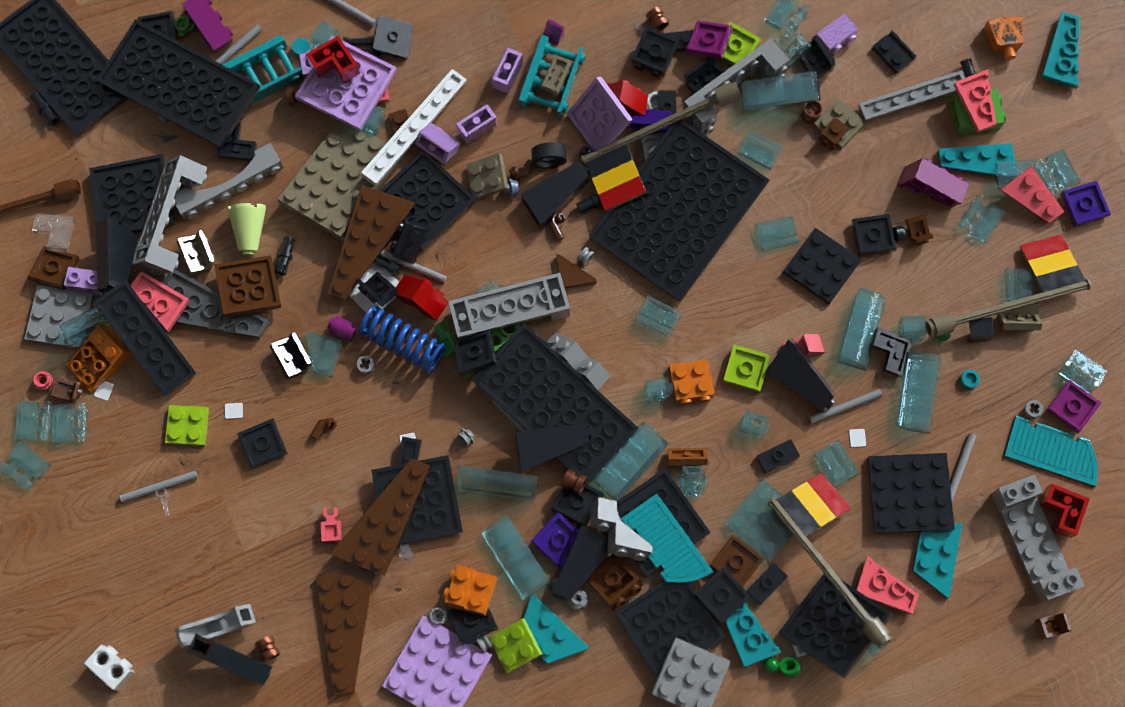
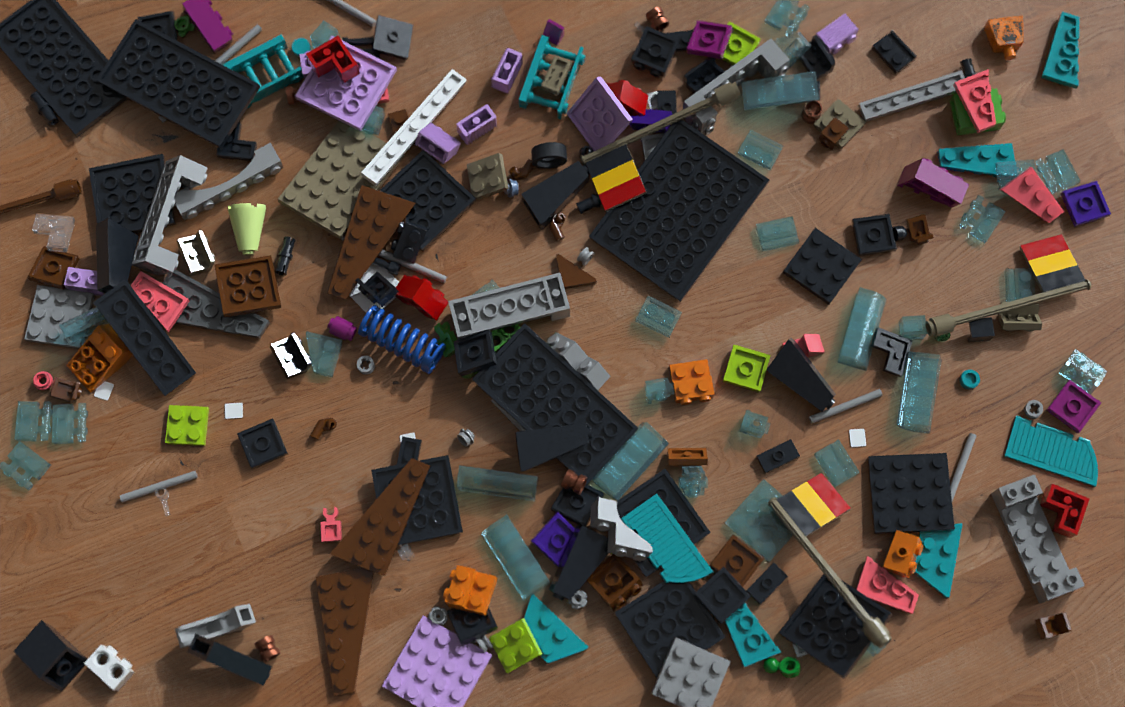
(50, 656): none -> black slope
(903, 554): none -> orange brick

